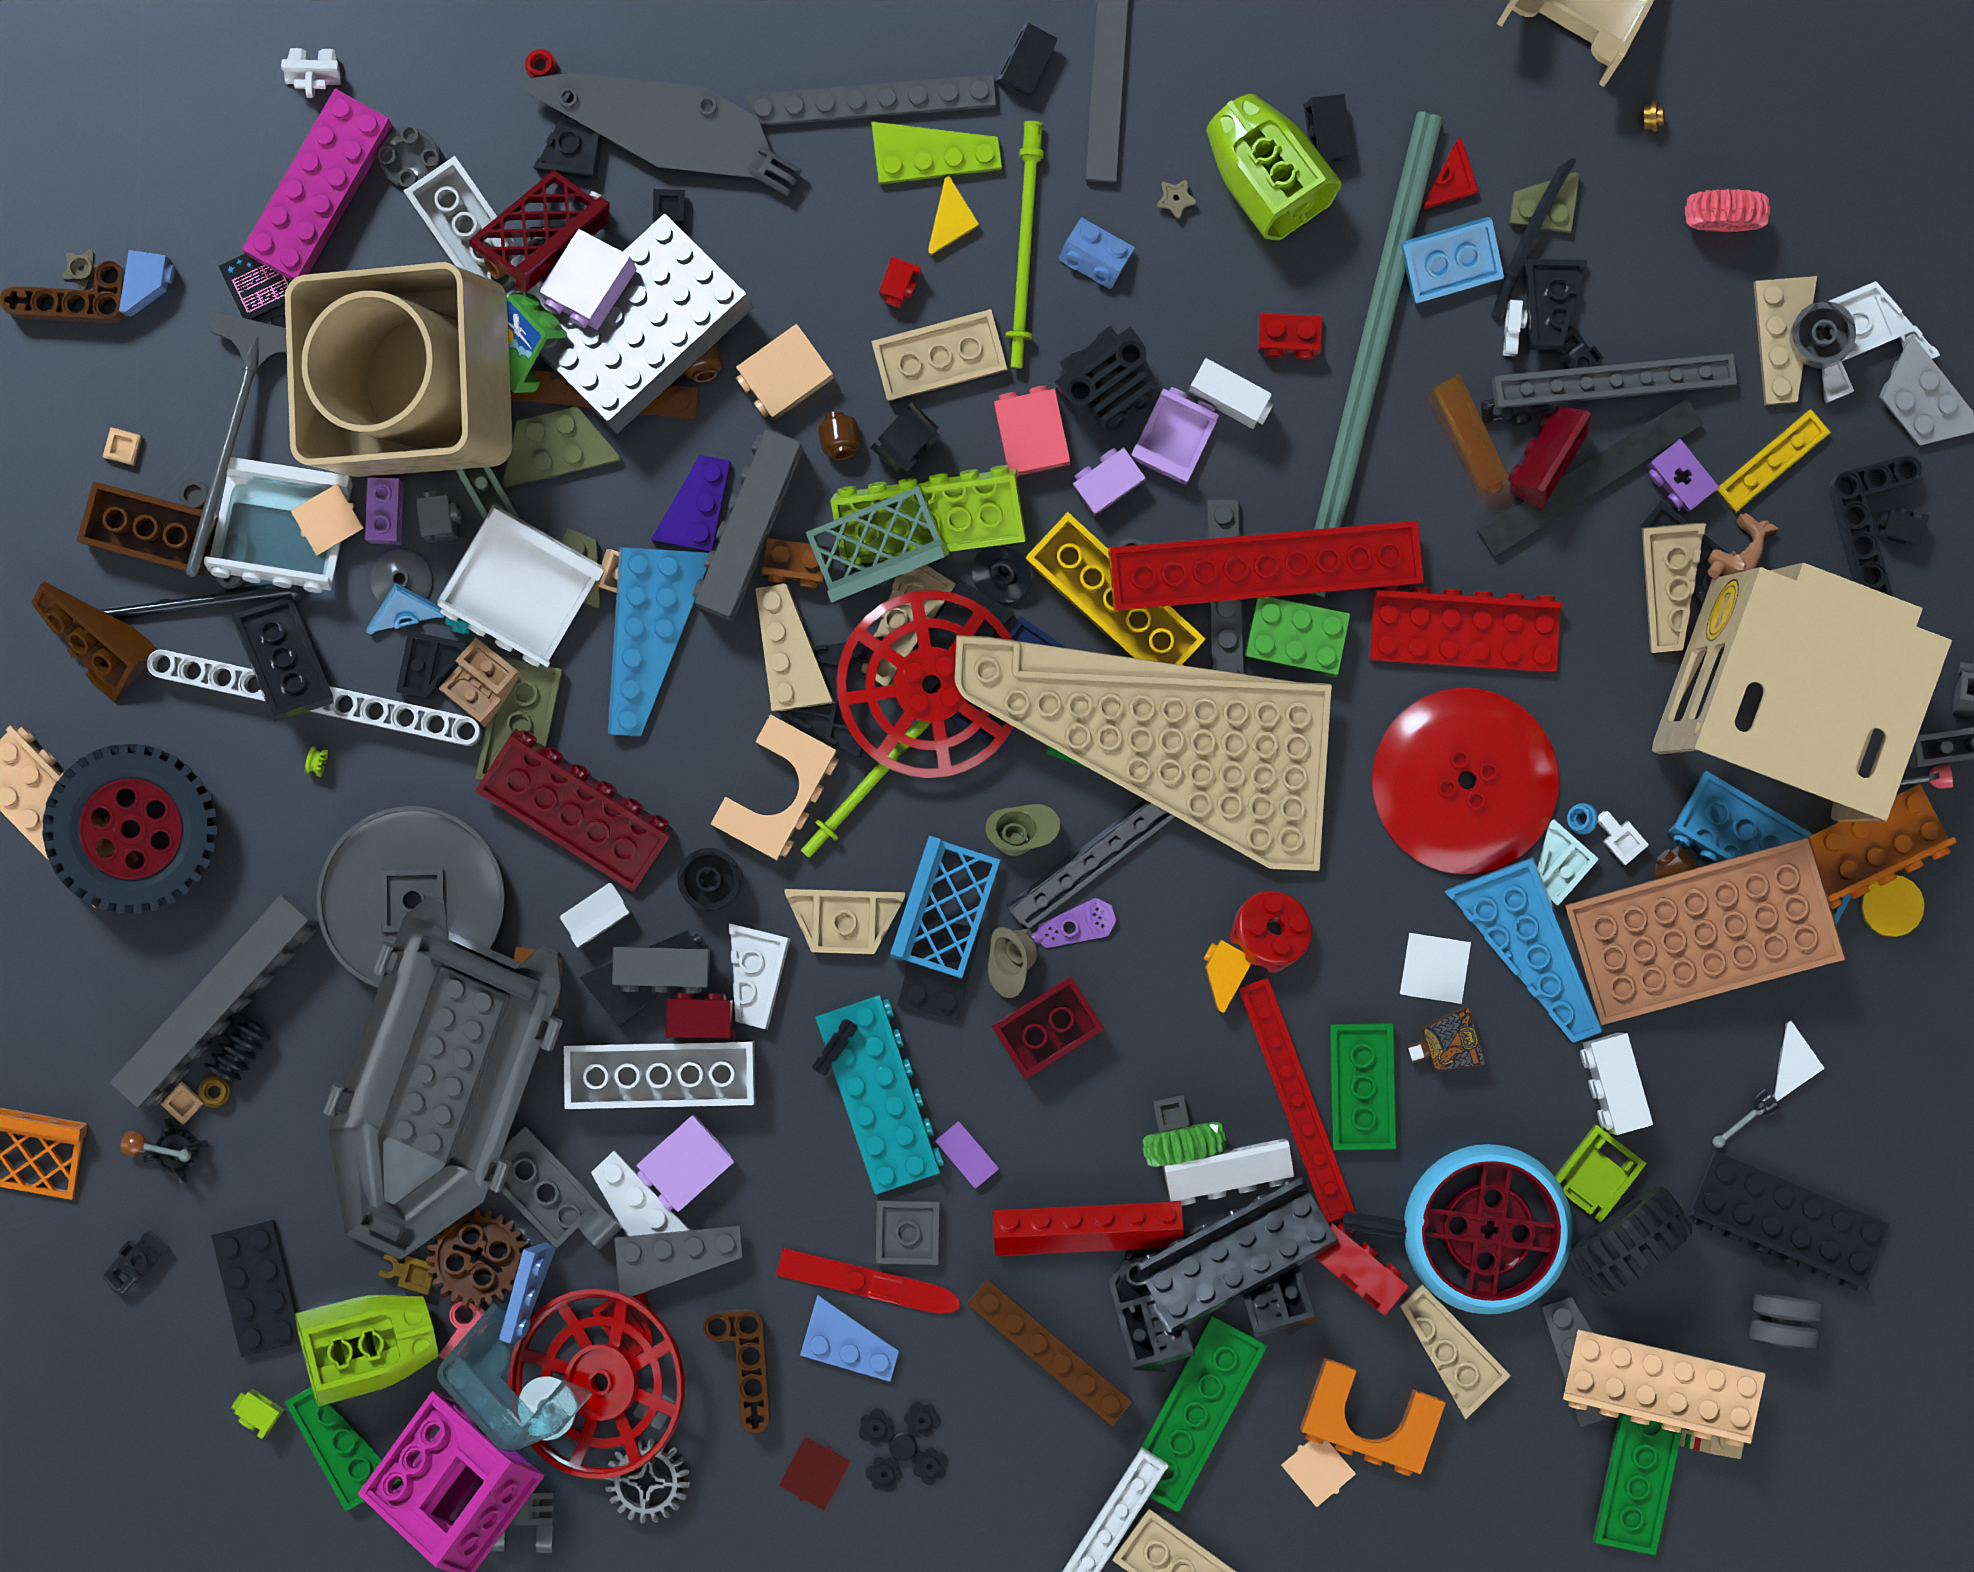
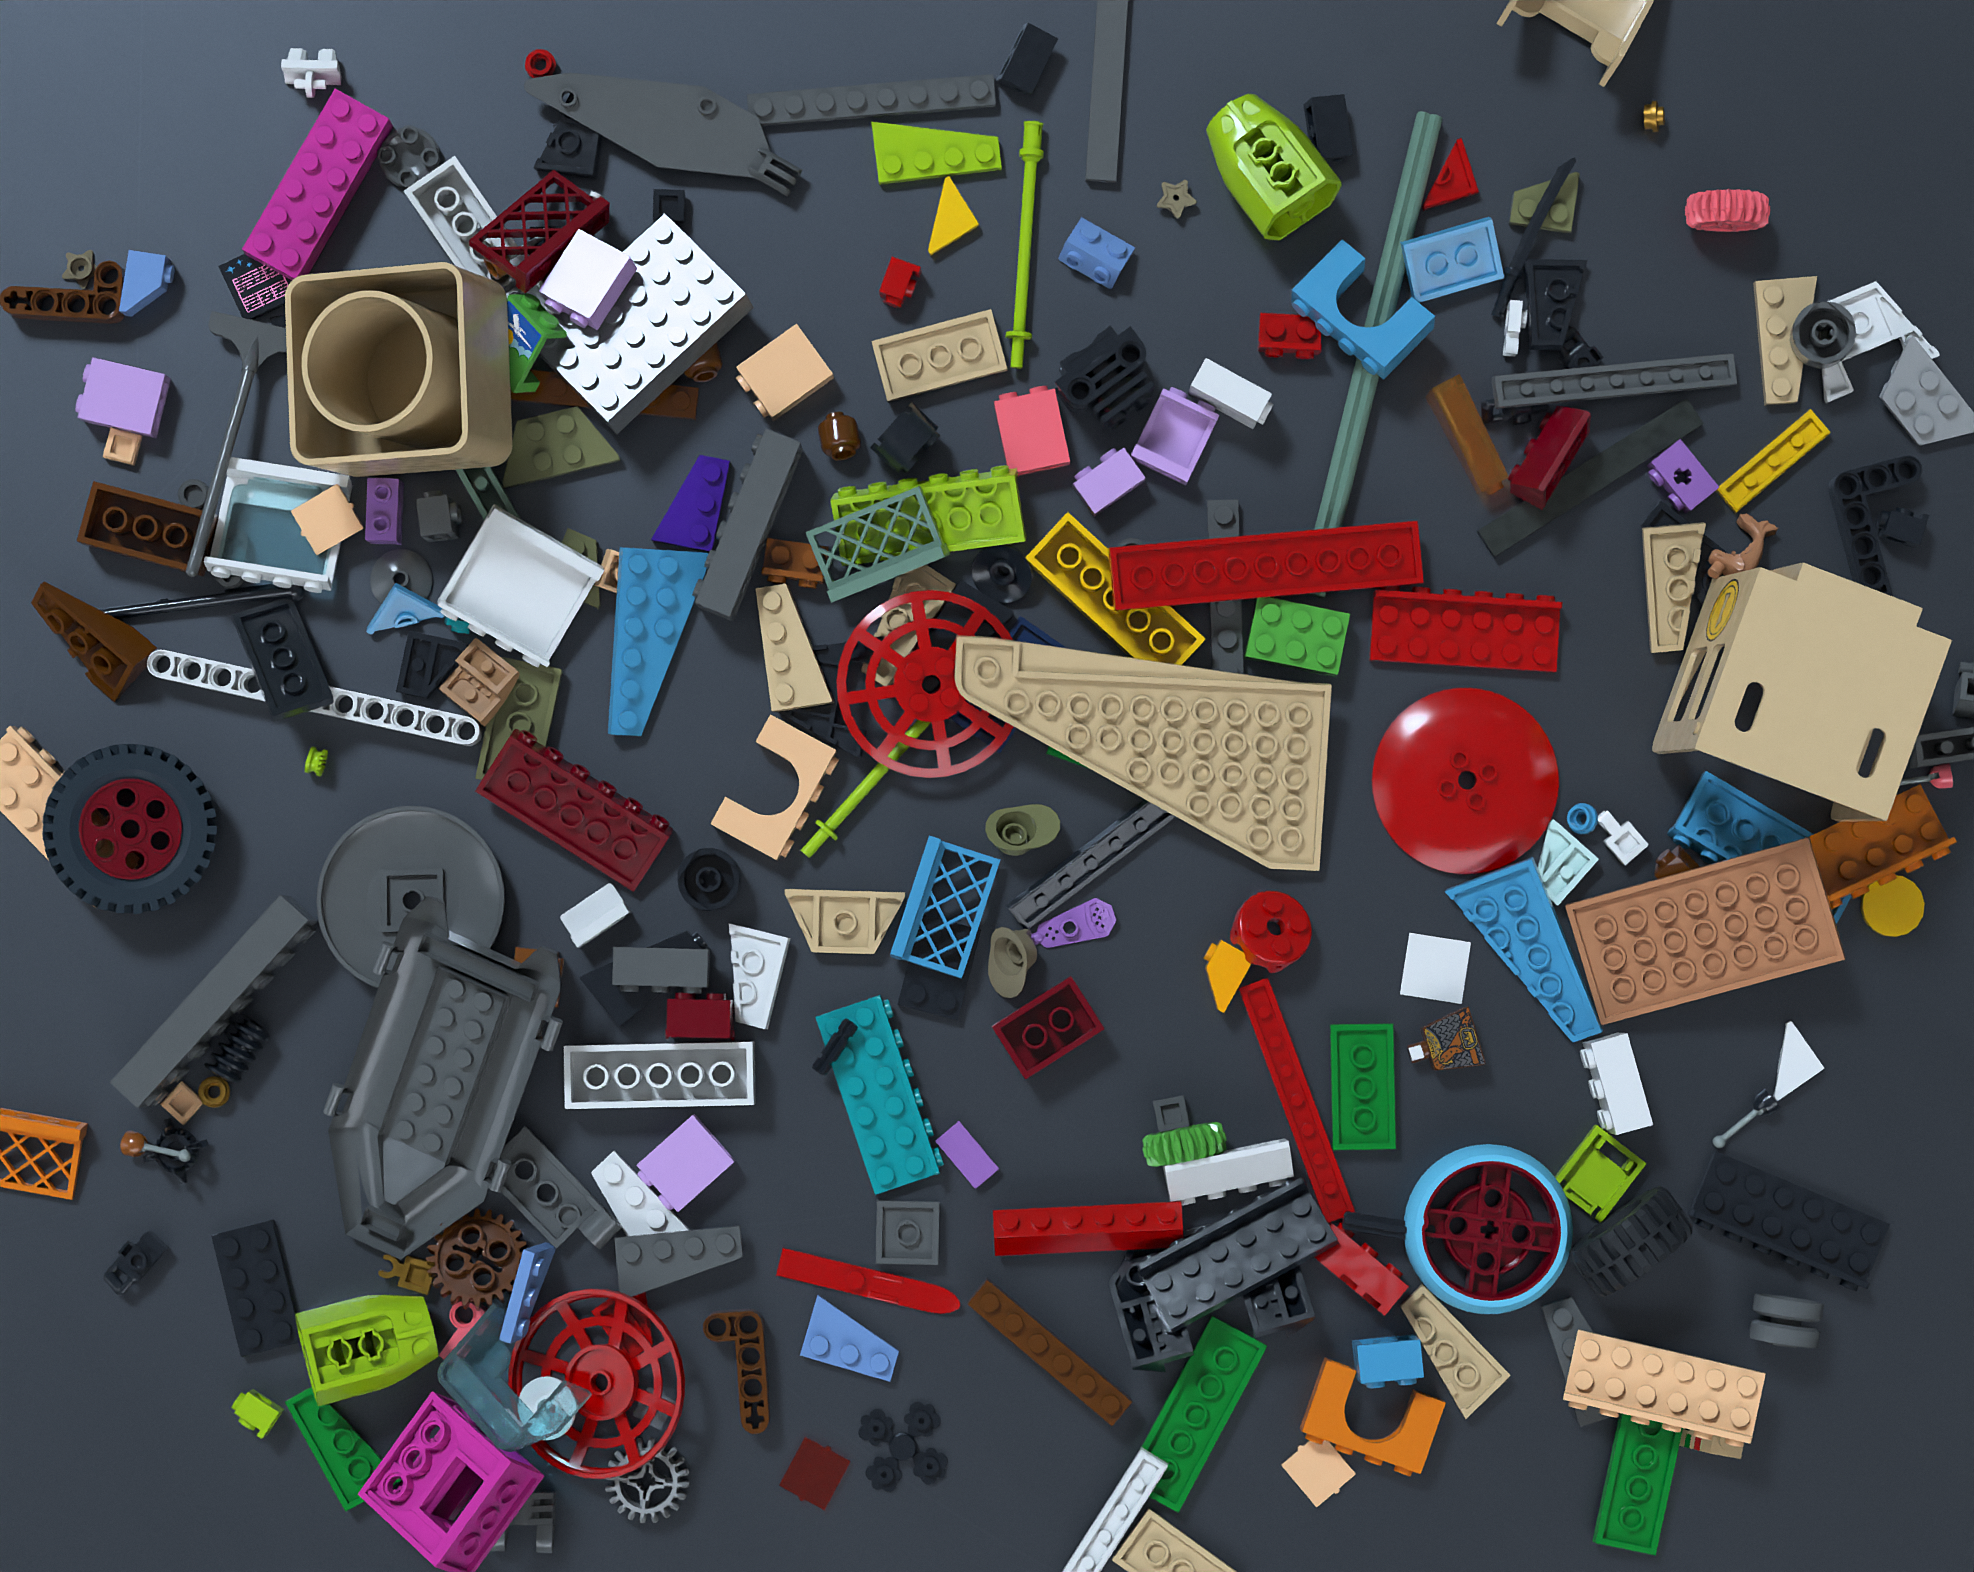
(123, 397): none -> lavender brick
(1377, 347): none -> dark azure arch
(1388, 1360): none -> dark azure brick

